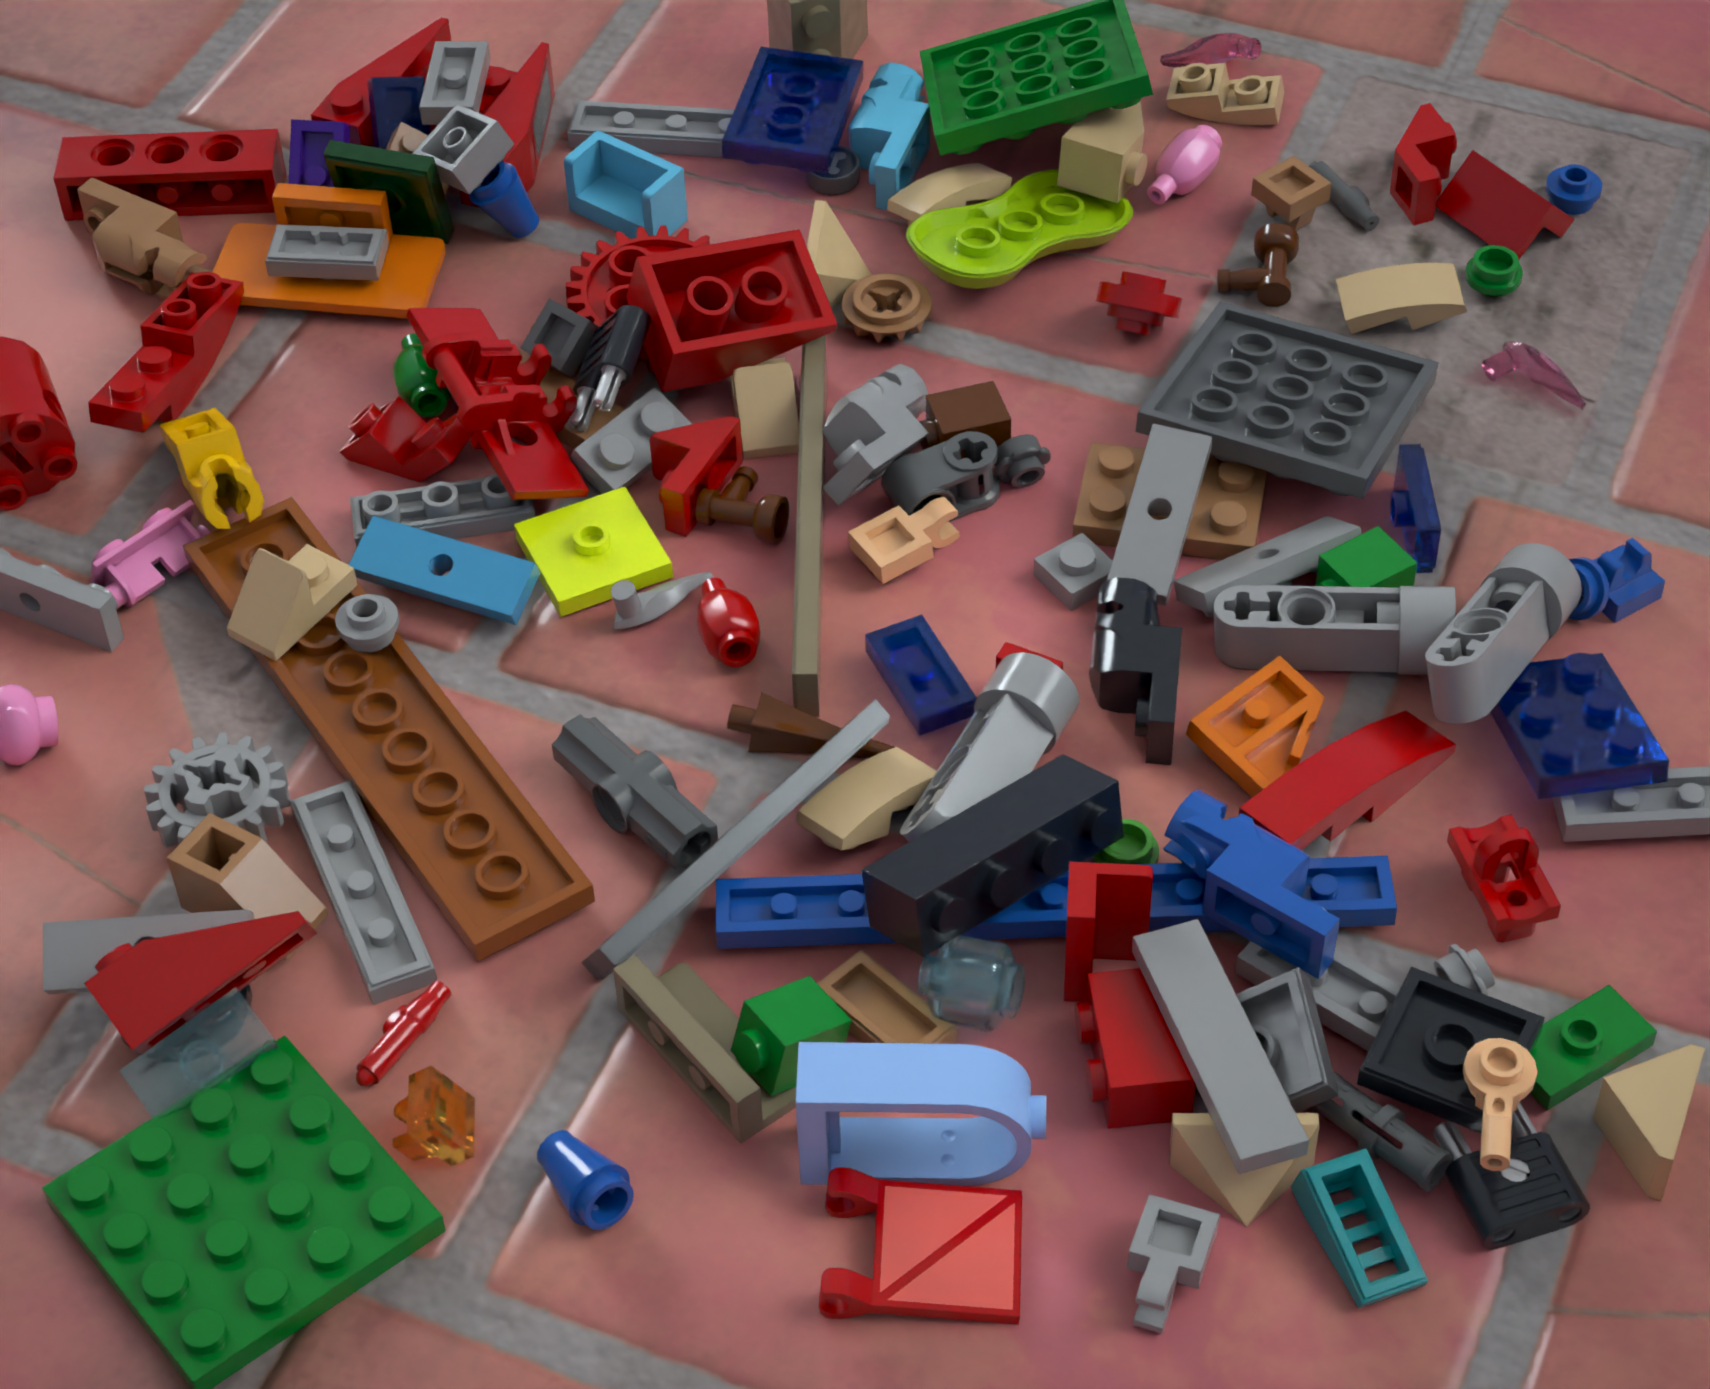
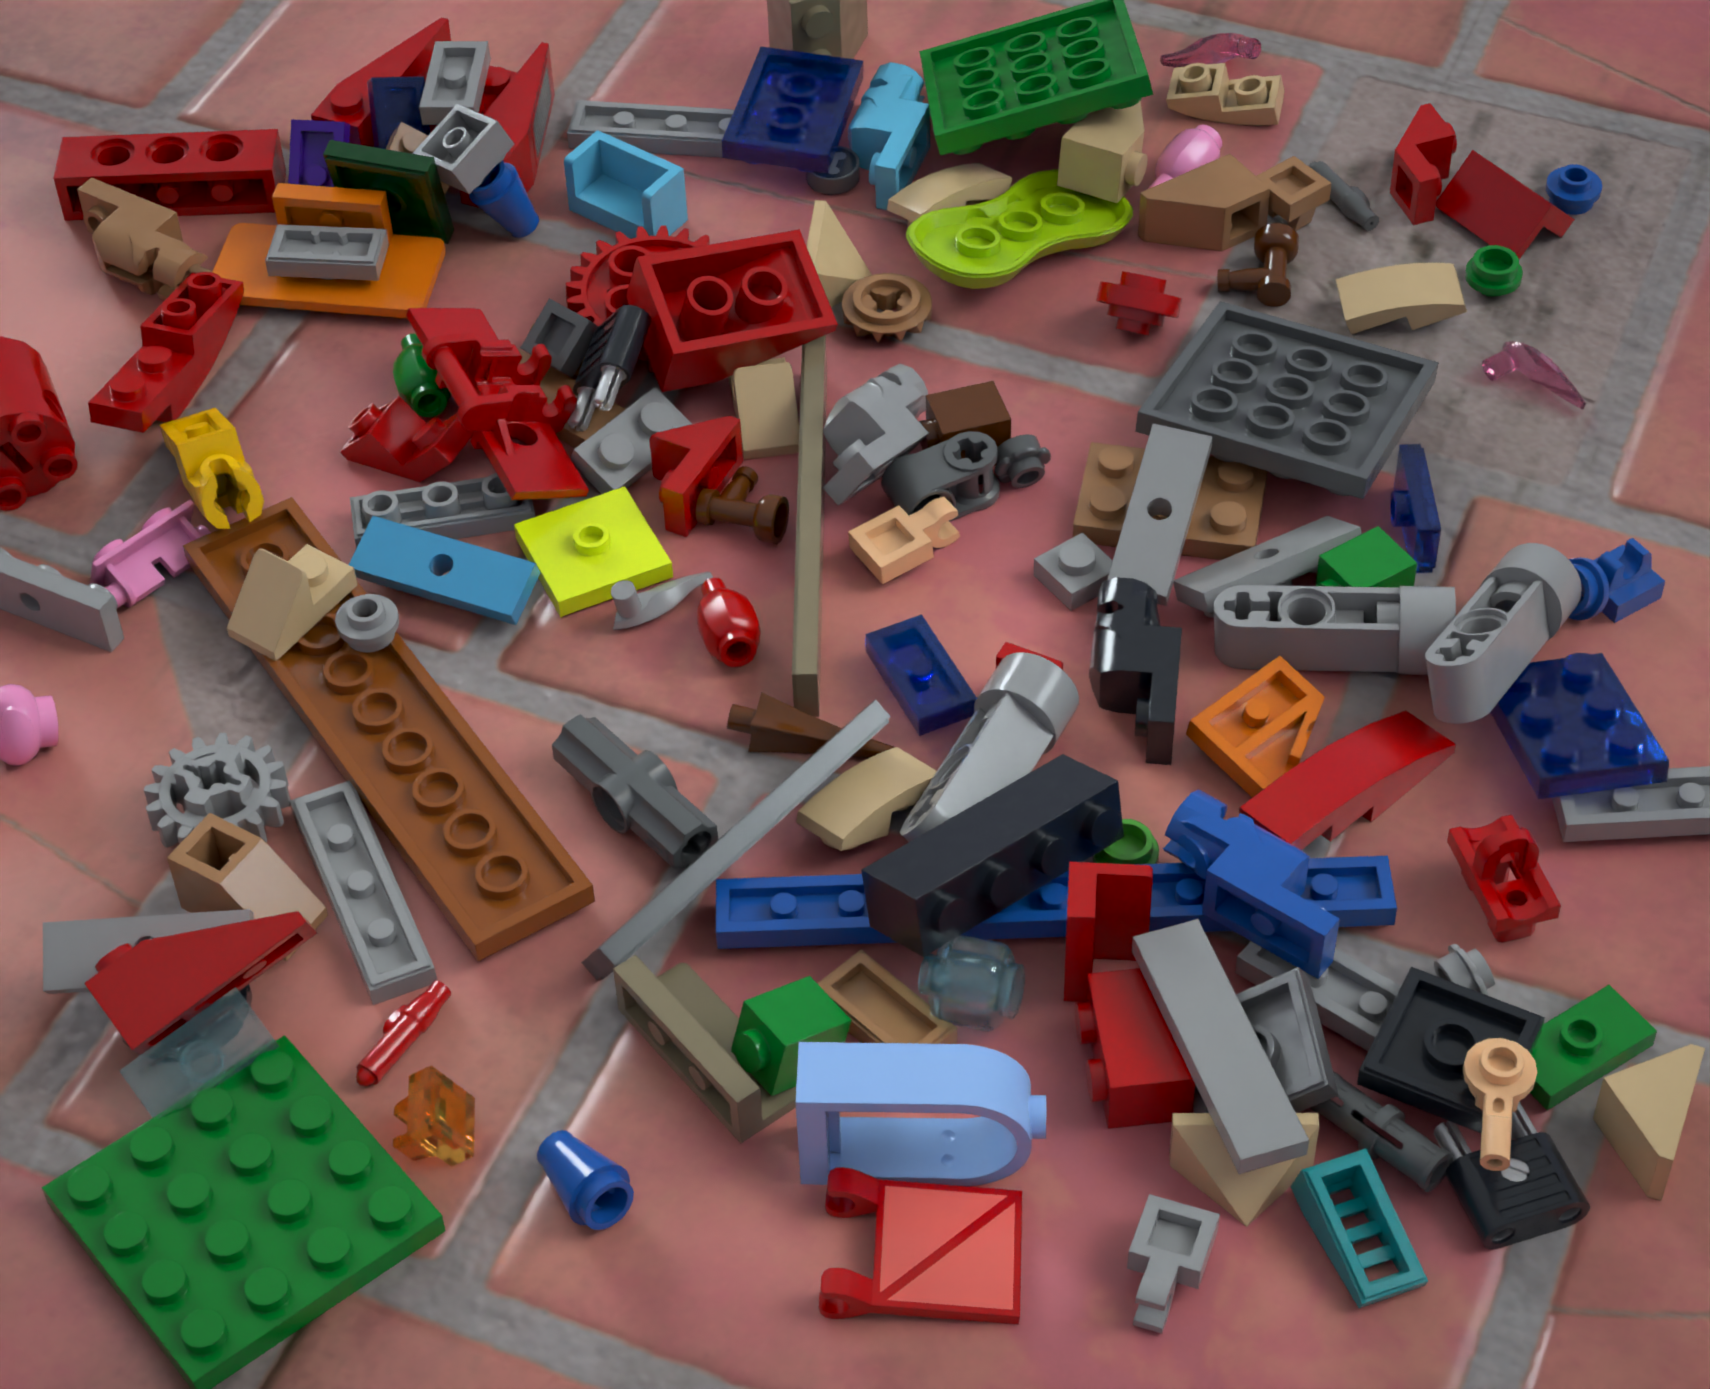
(1205, 207): none -> medium nougat slope

